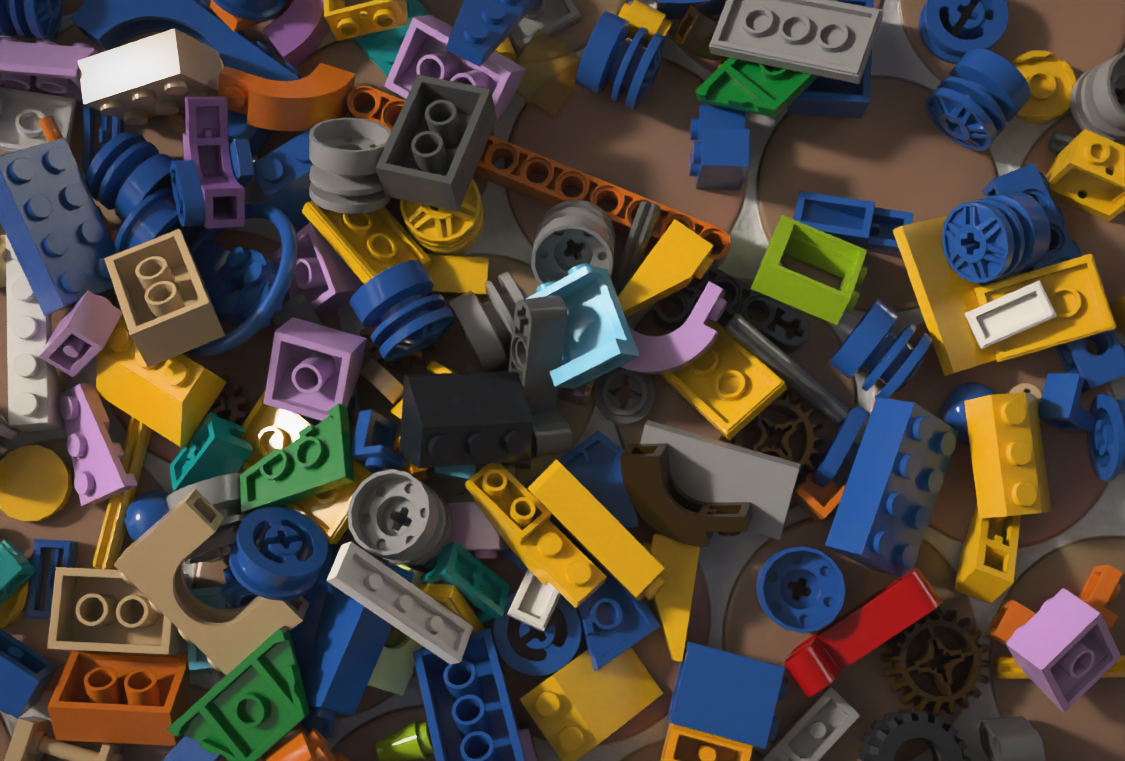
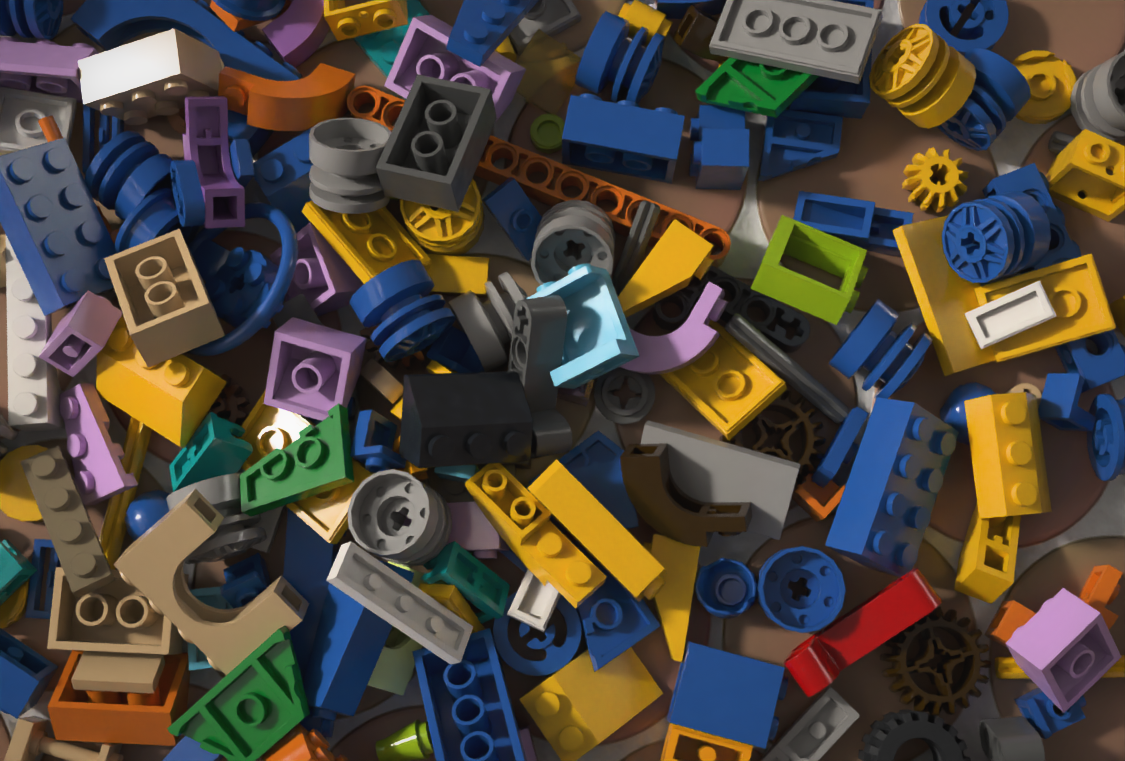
(67, 522): none -> dark tan plate
(118, 672): none -> tan tile
(275, 569): blue wheel -> none
(455, 352): none -> blue panel
(514, 215): none -> blue plate
(547, 133): none -> lime tile
(621, 138): none -> blue brick
(726, 588): none -> blue hair
(798, 141): none -> blue wing
(922, 76): none -> yellow wheel
(944, 191): none -> yellow gear
(1040, 714): none -> blue brick

